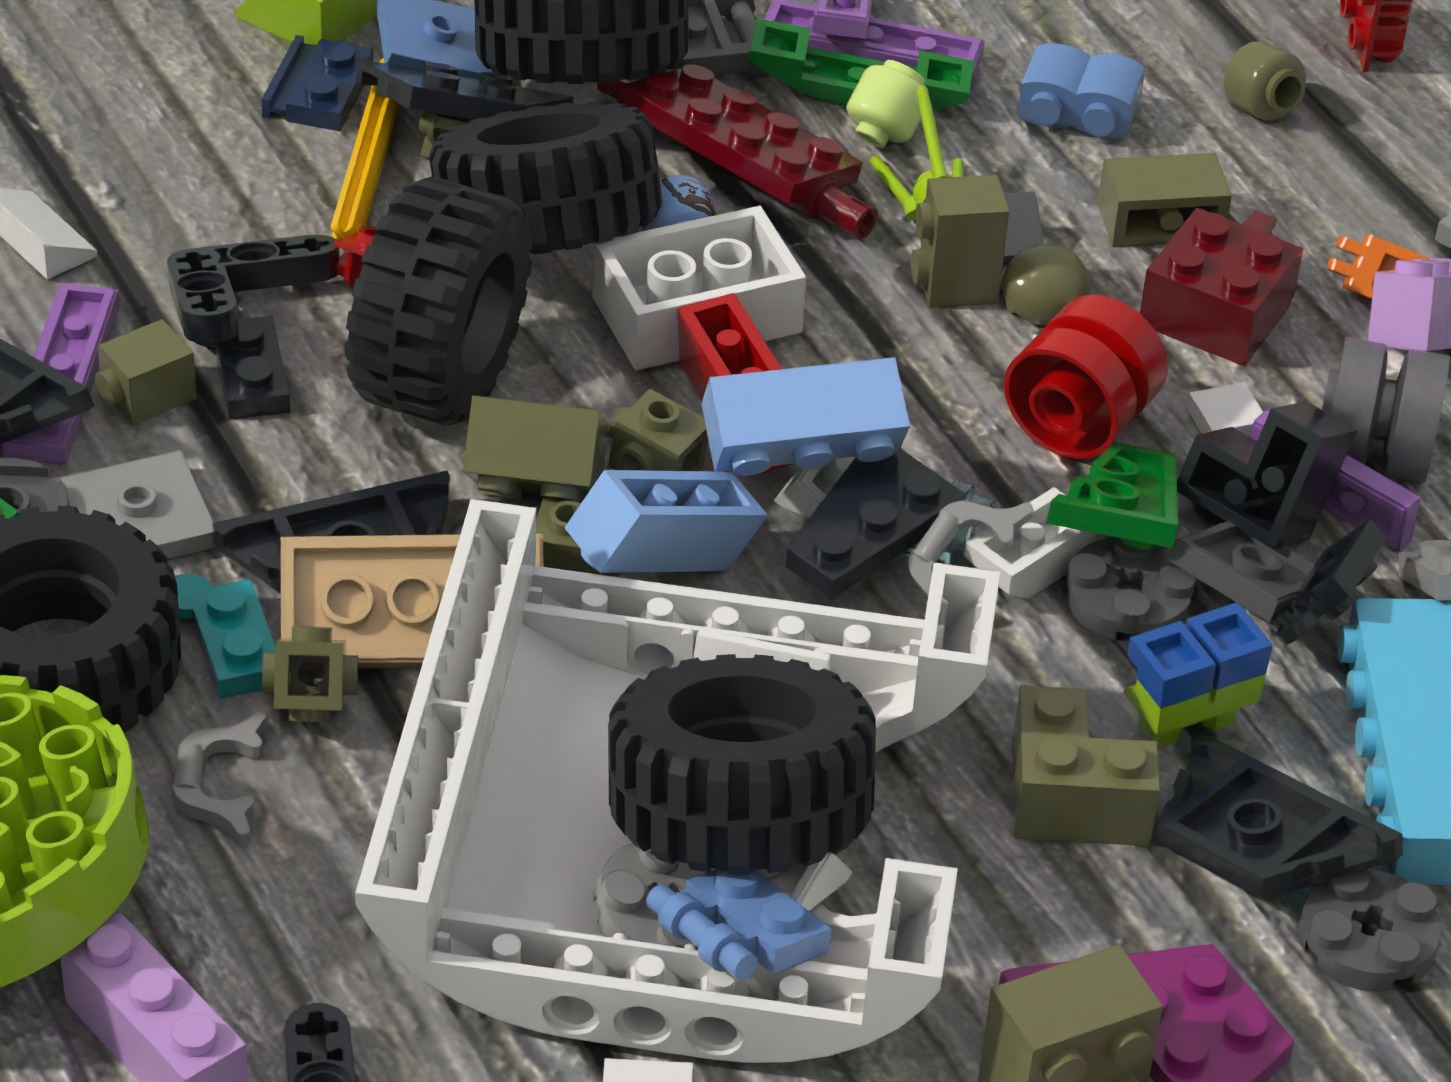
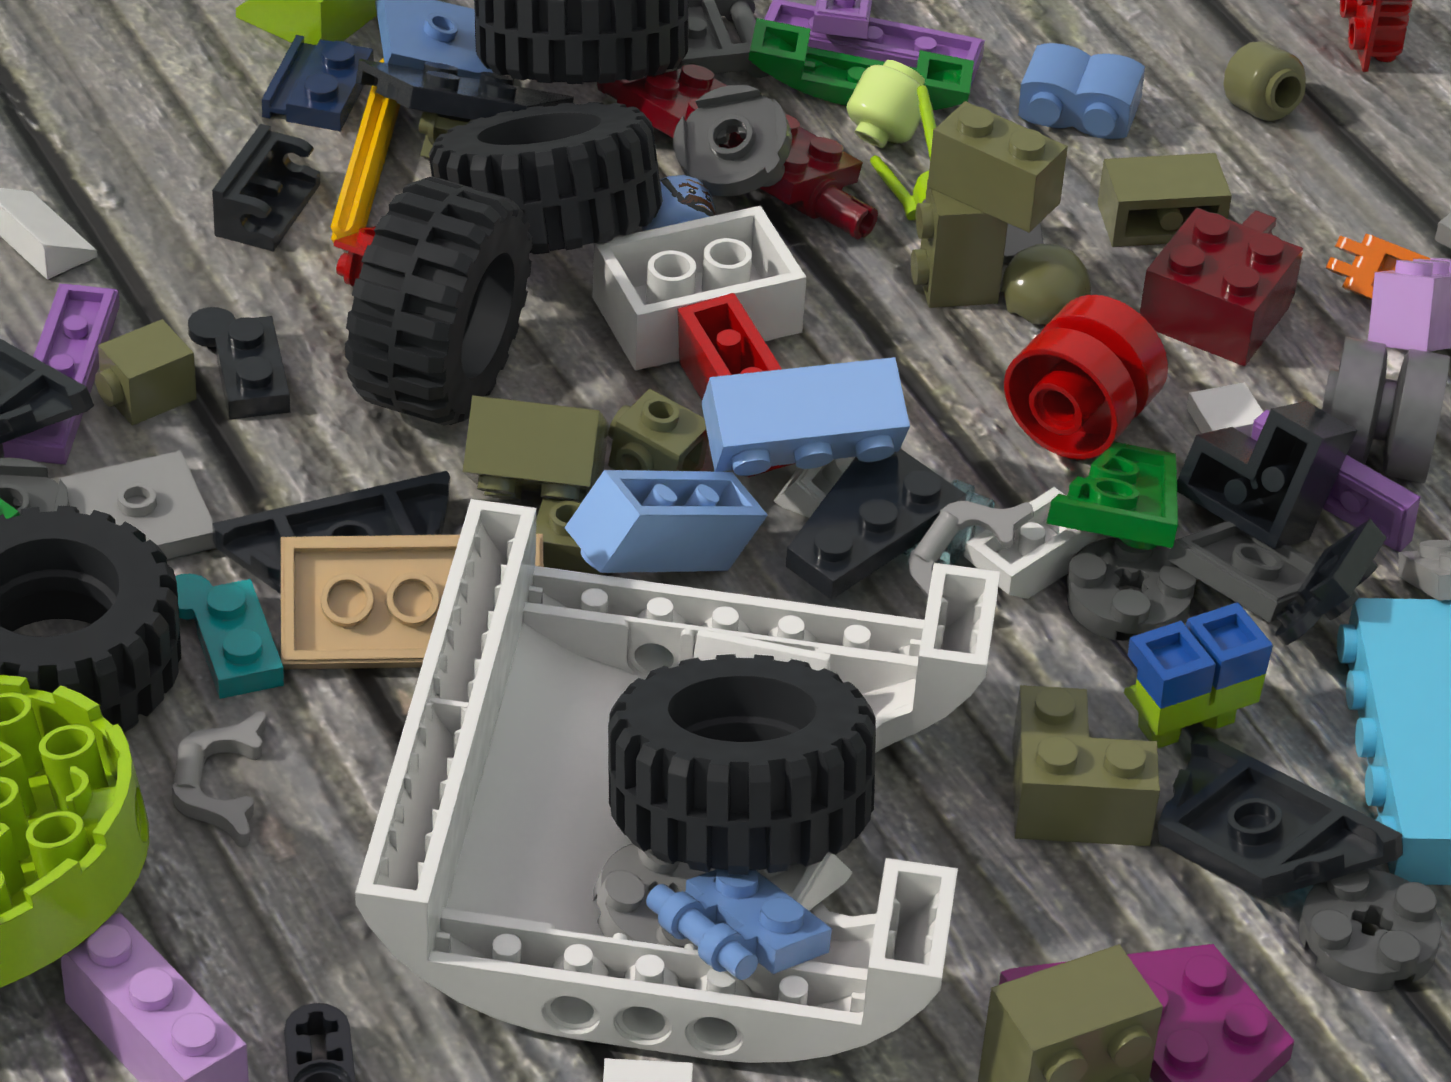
(207, 277): black beam -> none
(263, 190): none -> black hinge
(307, 701): olive brick -> none
(740, 169): none -> dark grey plate
(997, 166): none -> olive brick

